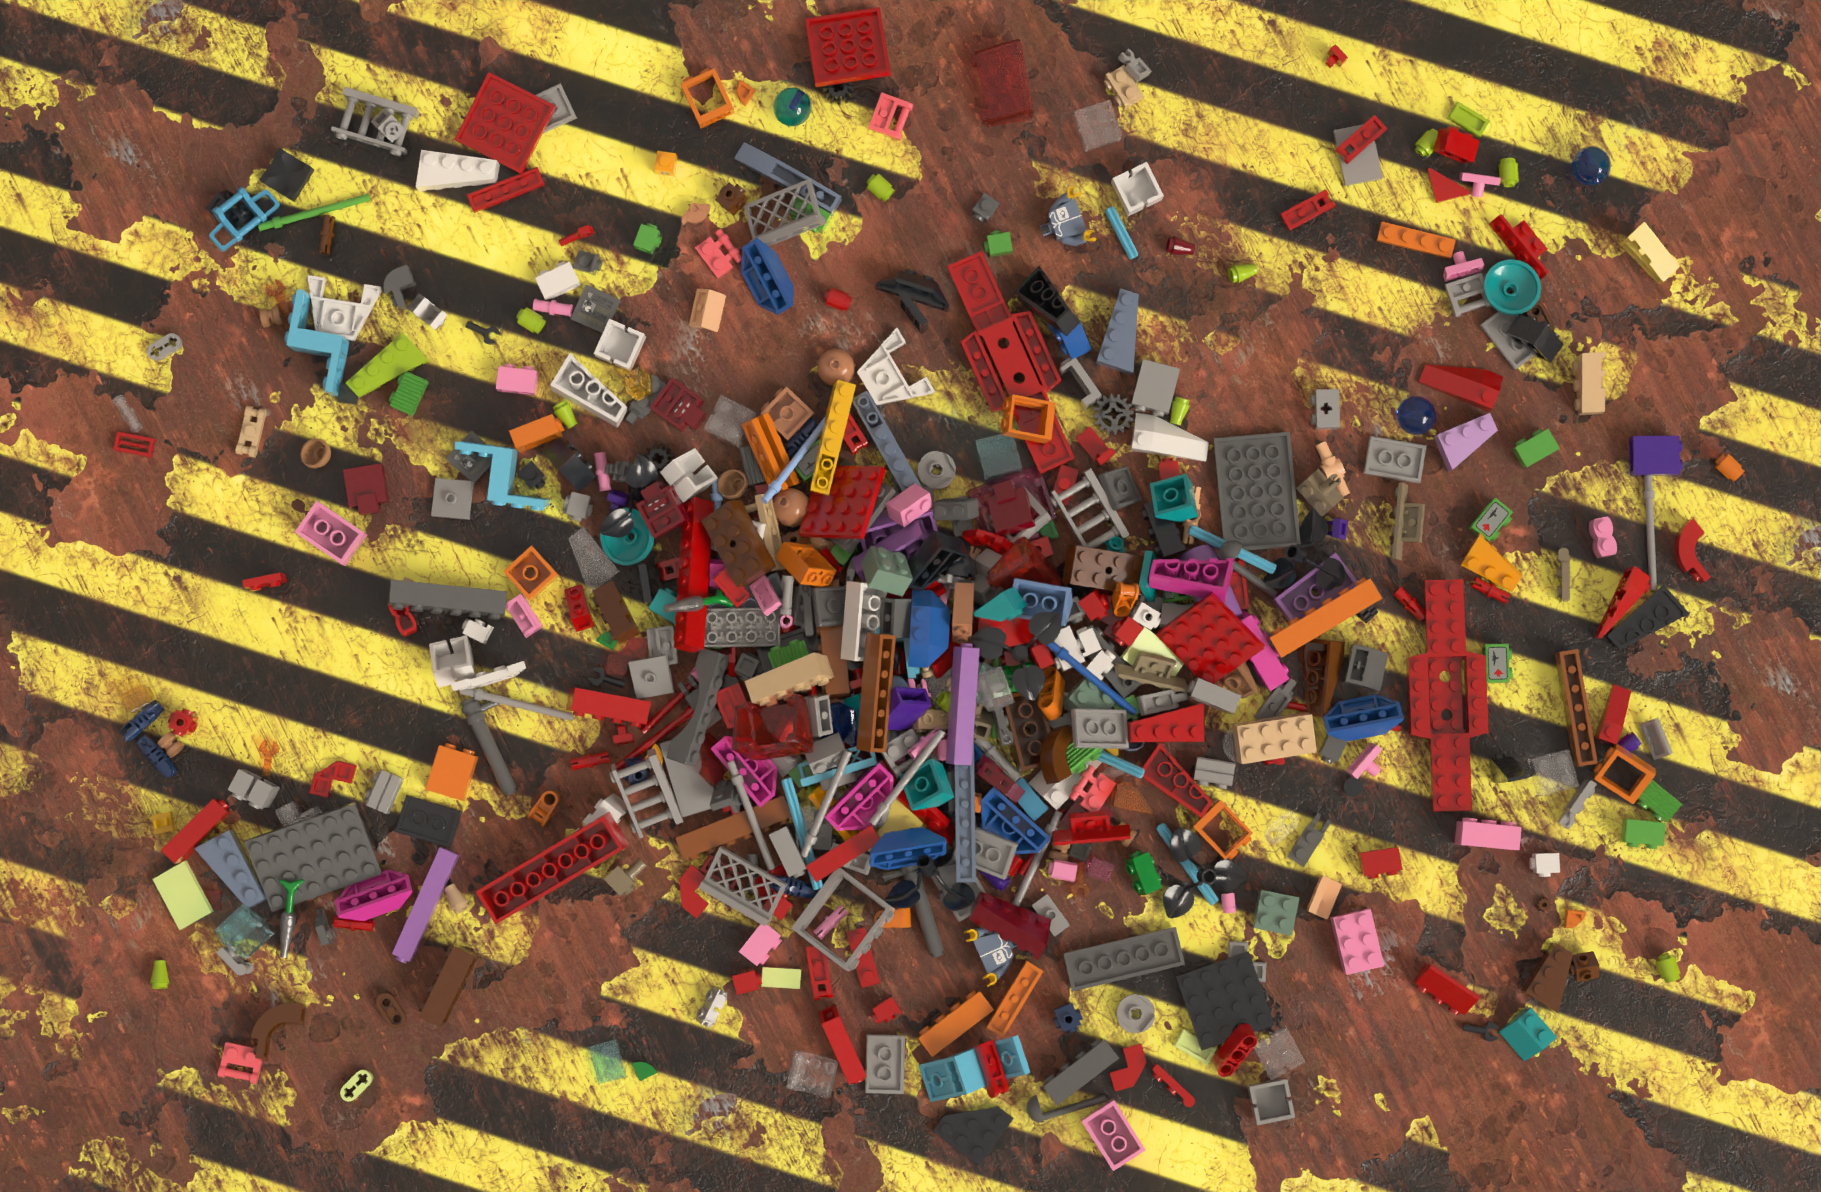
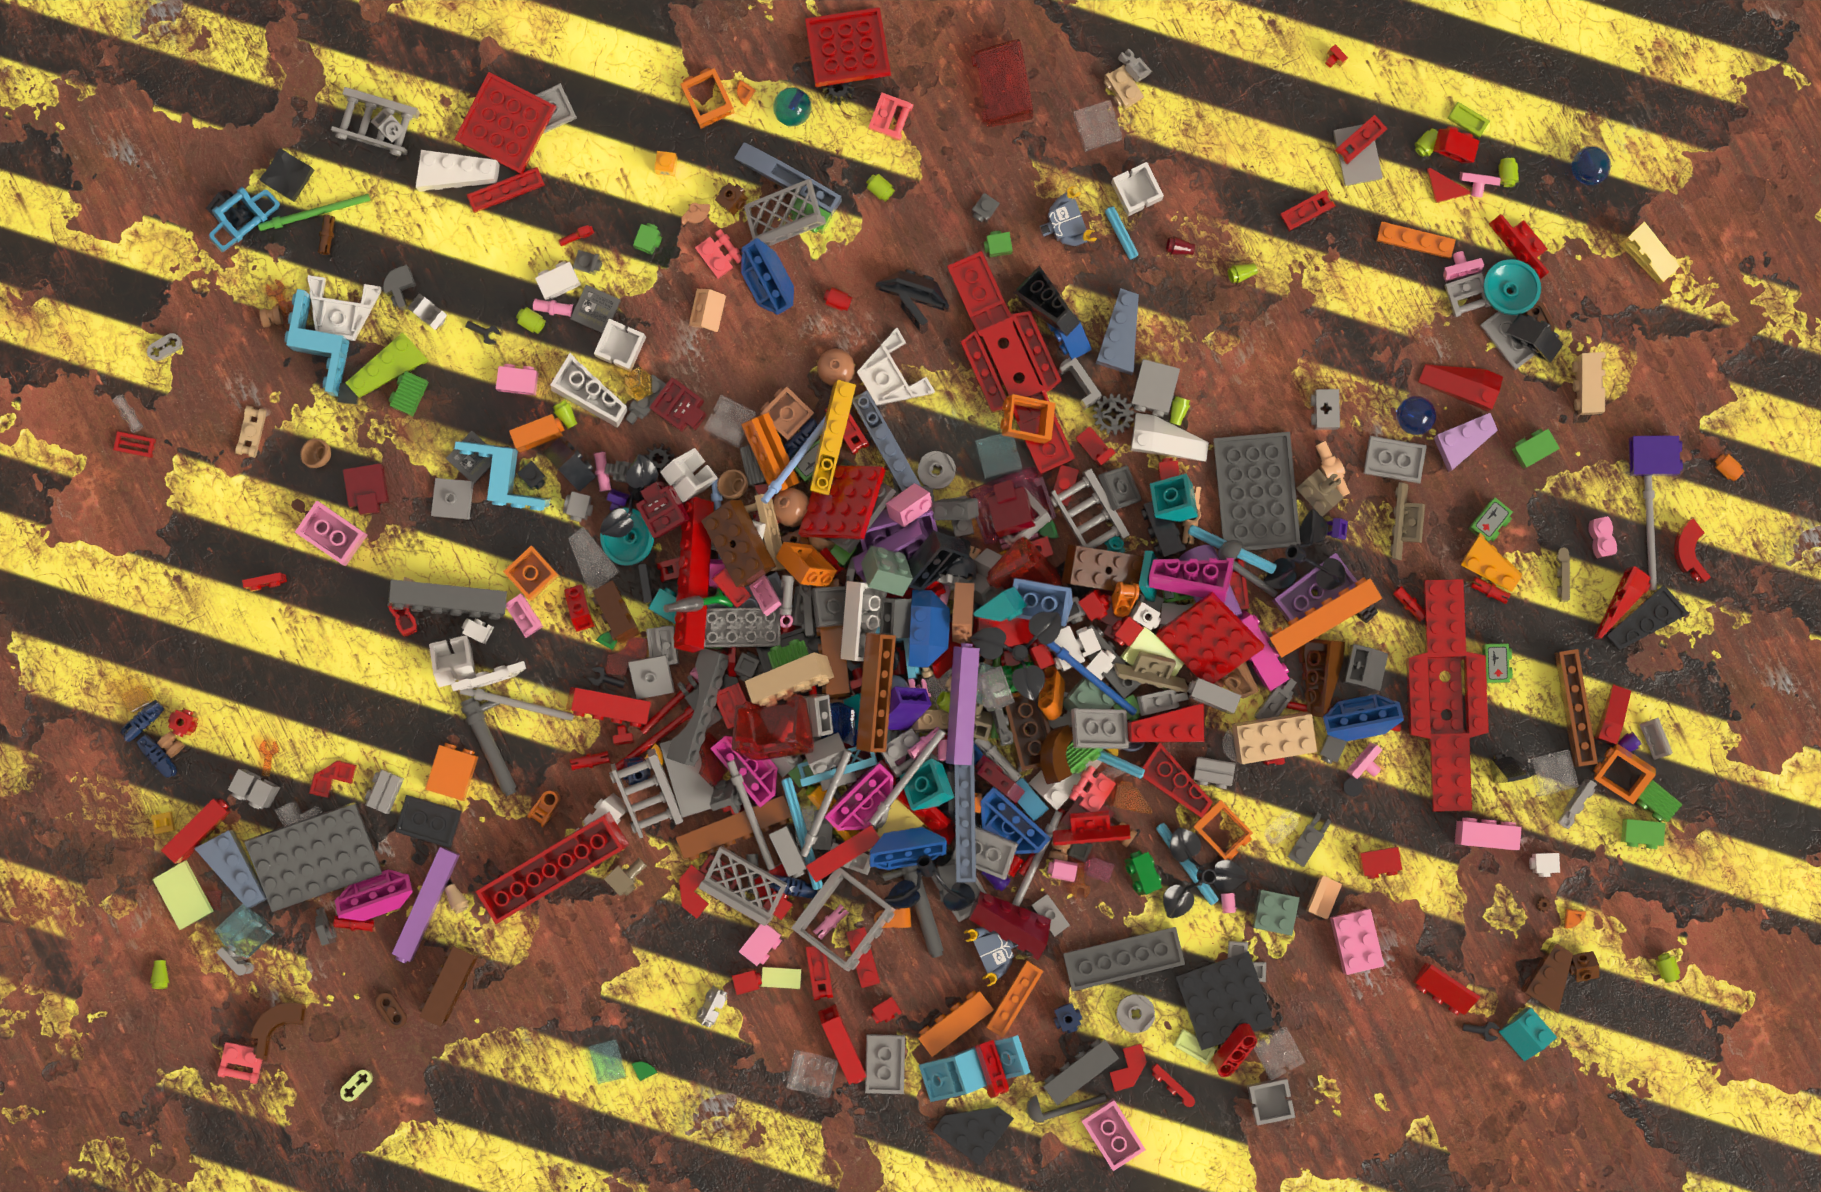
(288, 918): piece -> none
(980, 537): red tile -> none

